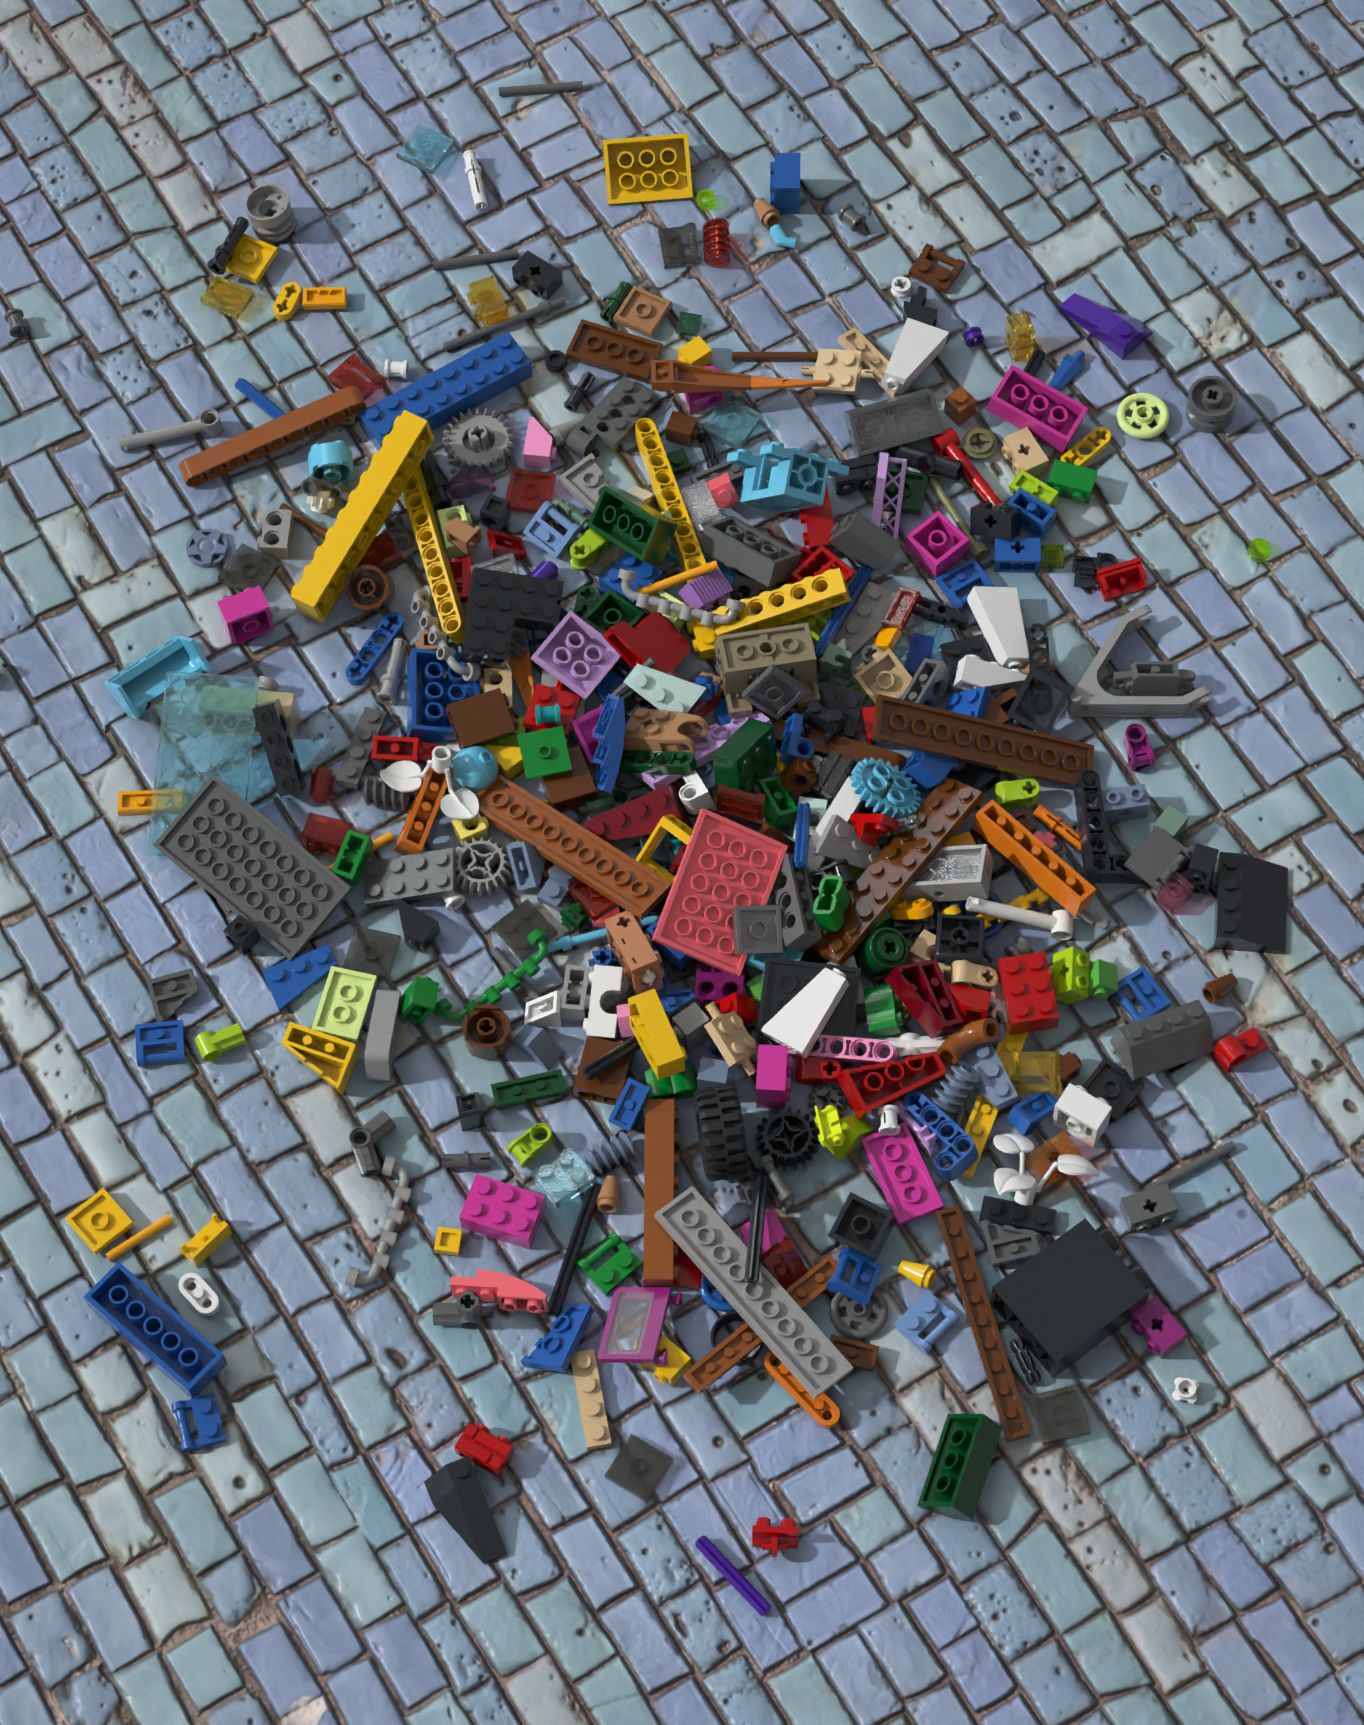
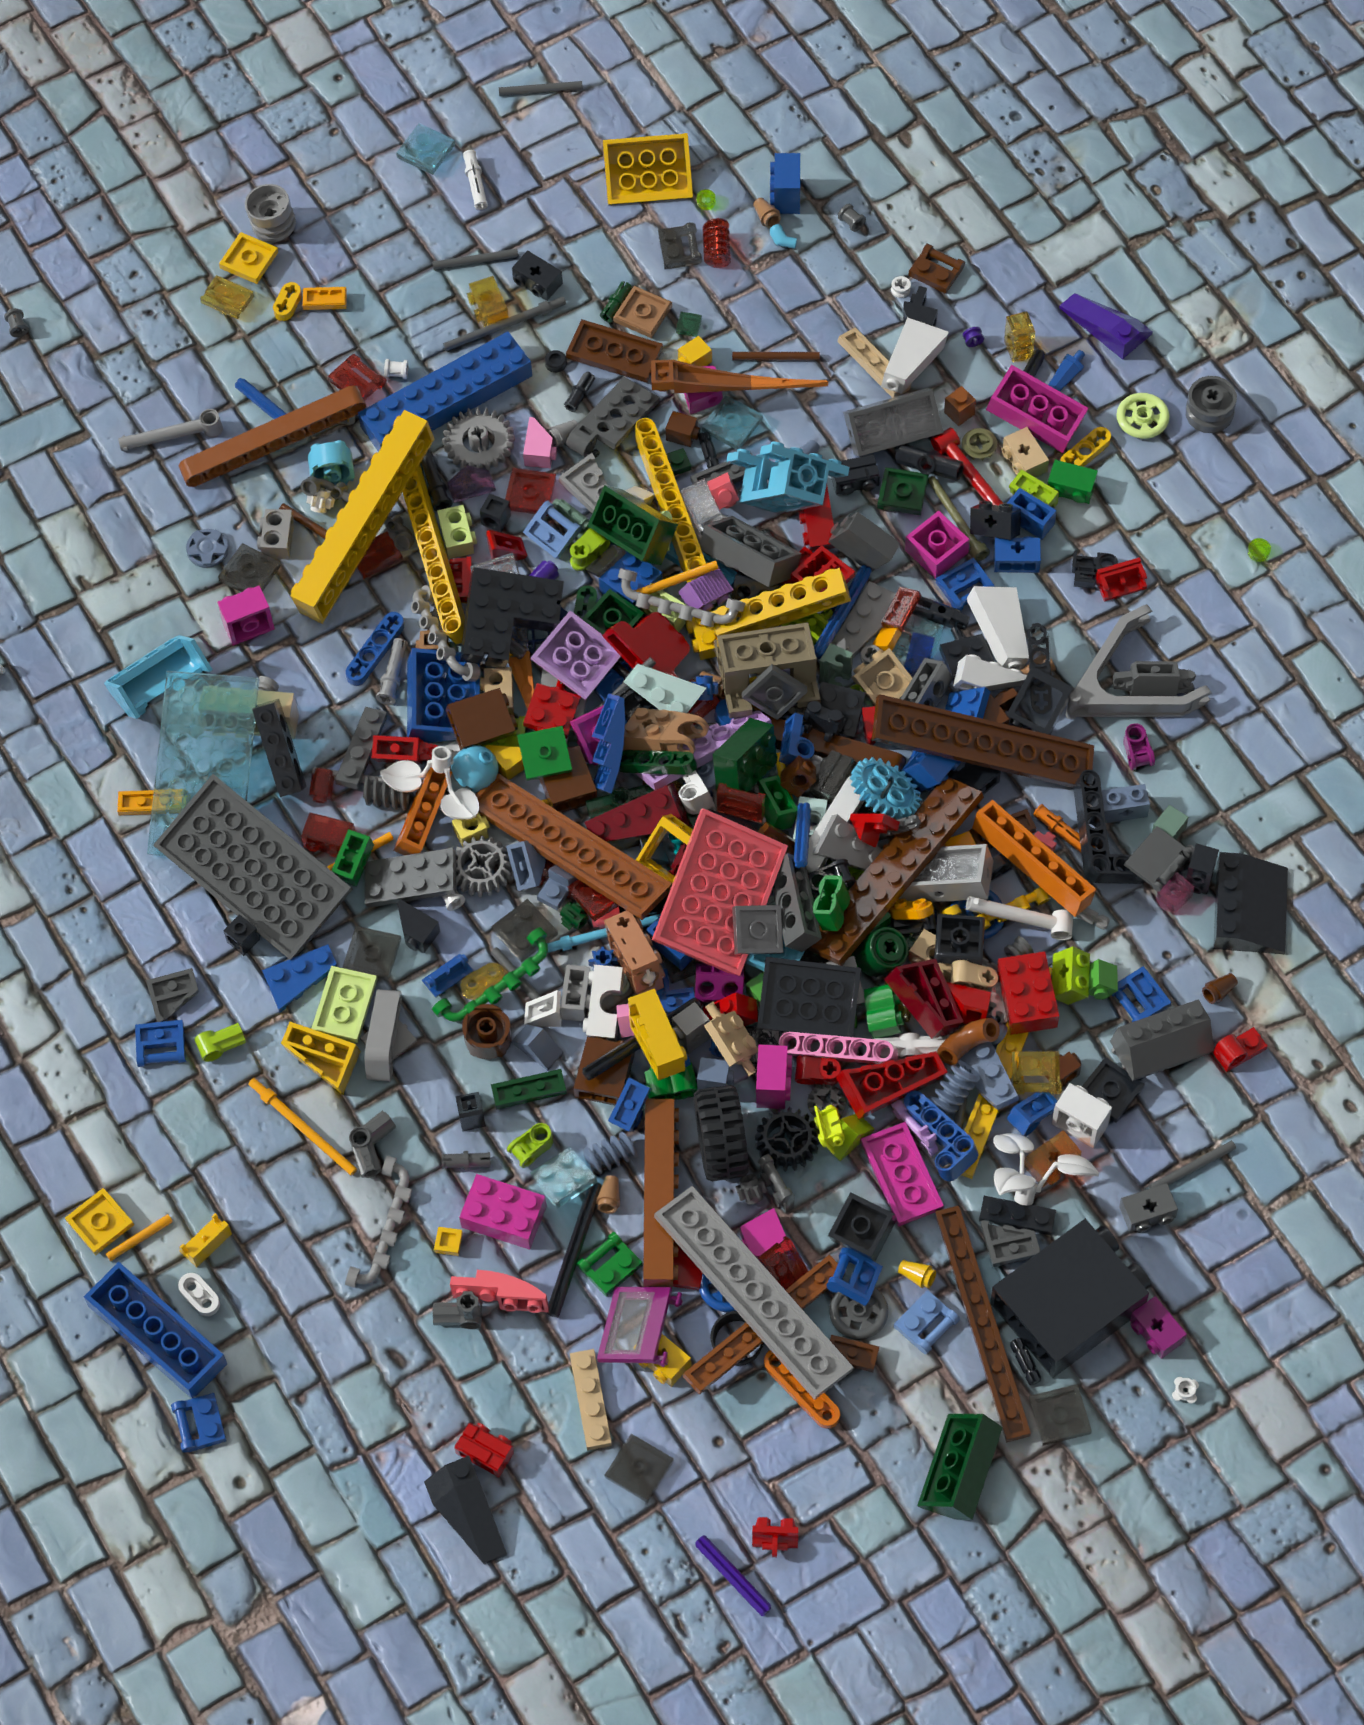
(225, 252): black pin -> none
(270, 1098): none -> light orange bar
(374, 600): reddish brown brick -> none
(419, 1000): green brick -> none
(448, 975): none -> blue hinge
(463, 534): medium nougat brick -> none
(482, 980): none -> clear yellow plate
(547, 714): teal bush -> none
(561, 1342): blue wing -> none
(756, 1228): black axle -> none
(807, 1013): white slope -> none
(840, 369): tan plate -> none
(880, 495): lavender fence -> none
(888, 1118): white bush -> none
(1015, 793): lime piece -> none
(1052, 556): clear neon green tile -> none

